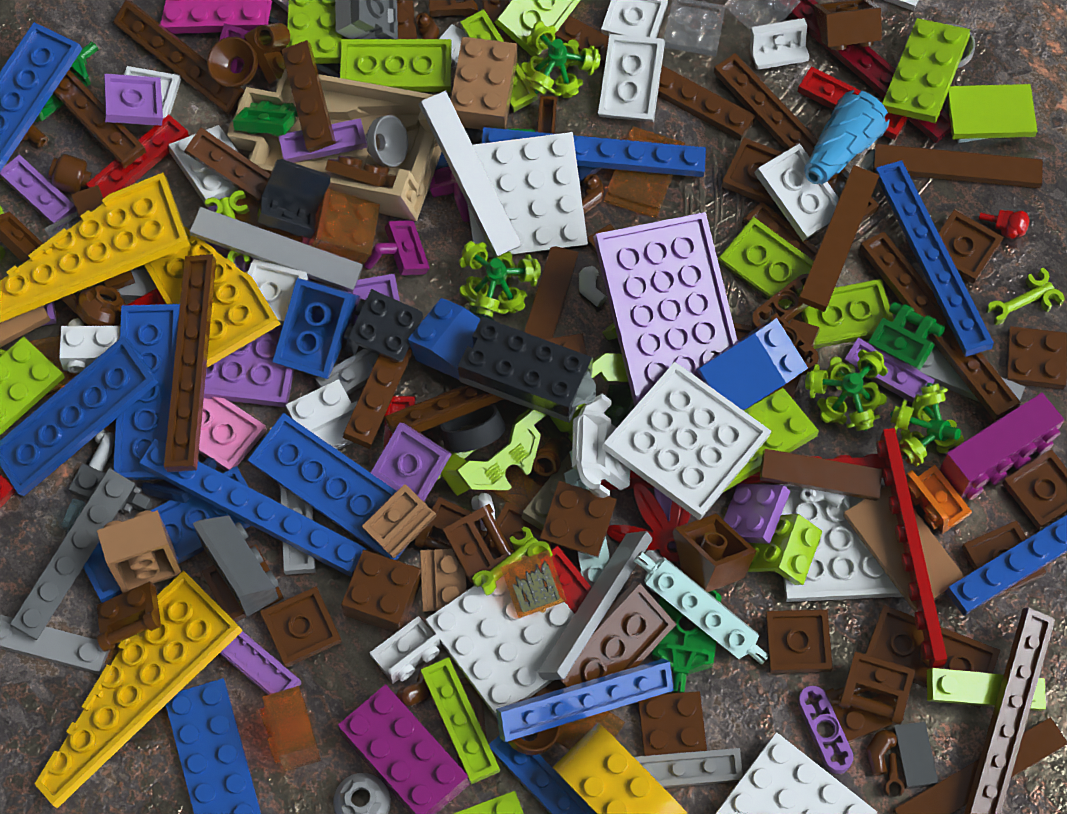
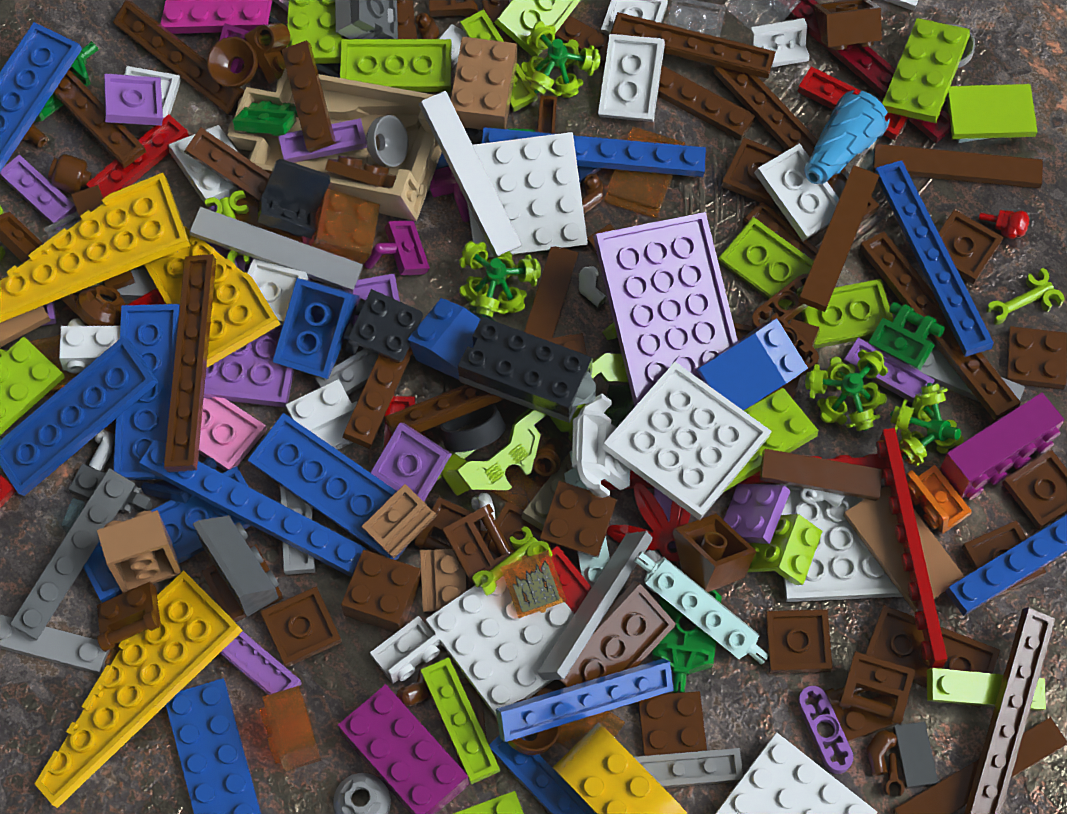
(699, 46): none -> reddish brown tile

